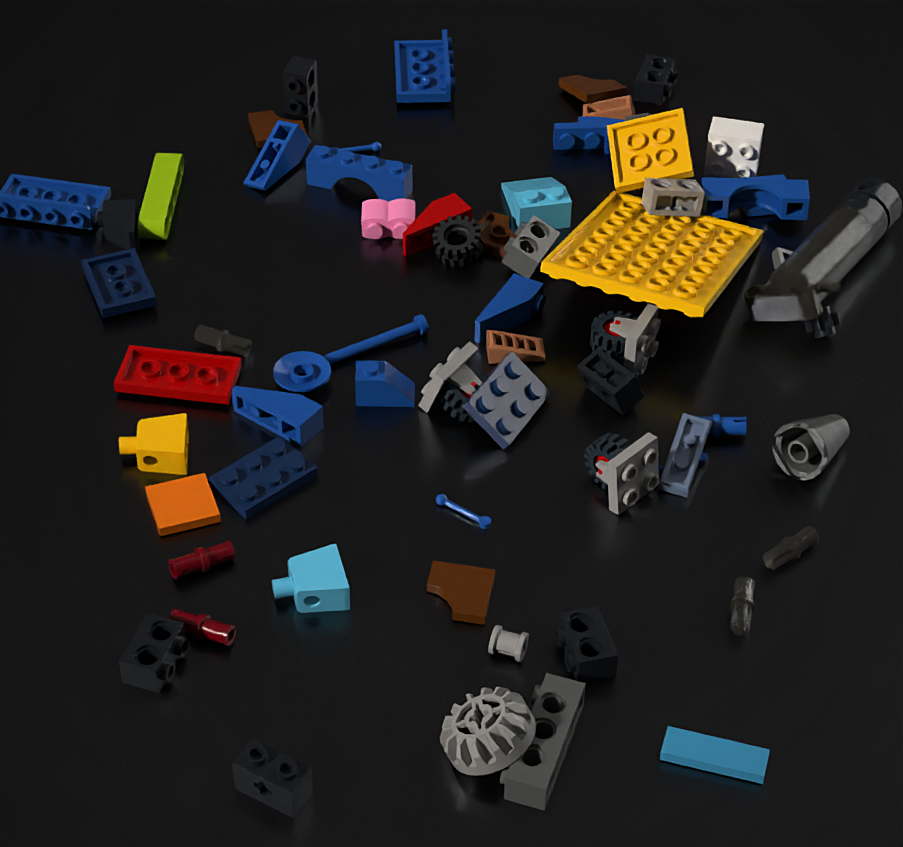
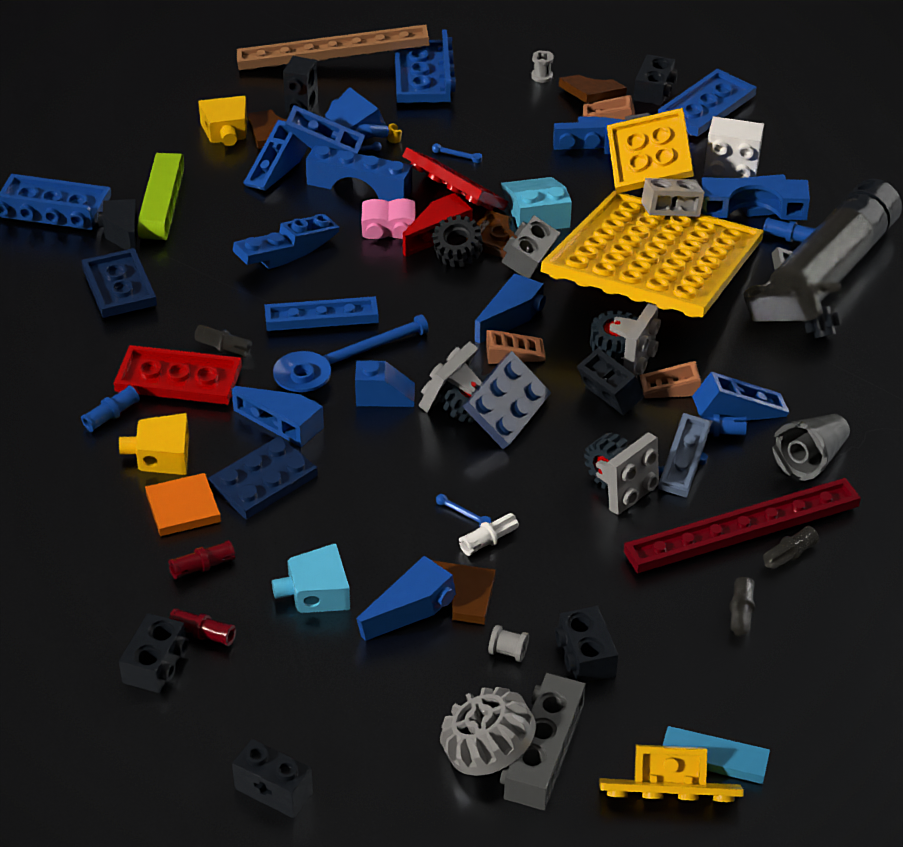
(110, 408): none -> blue pin
(224, 119): none -> yellow torso
(290, 243): none -> blue slope
(321, 313): none -> blue plate
(323, 132): none -> blue slope
(333, 47): none -> medium nougat plate
(361, 116): none -> blue torso
(410, 599): none -> blue slope
(454, 180): none -> red plate
(476, 157): none -> blue hinge
(488, 534): none -> white axle
(542, 66): none -> light grey bush
(673, 772): none -> yellow bracket
(680, 379): none -> nougat slope
(712, 96): none -> blue plate
(737, 399): none -> blue slope
(741, 525): none -> dark red plate
(786, 230): none -> blue pin

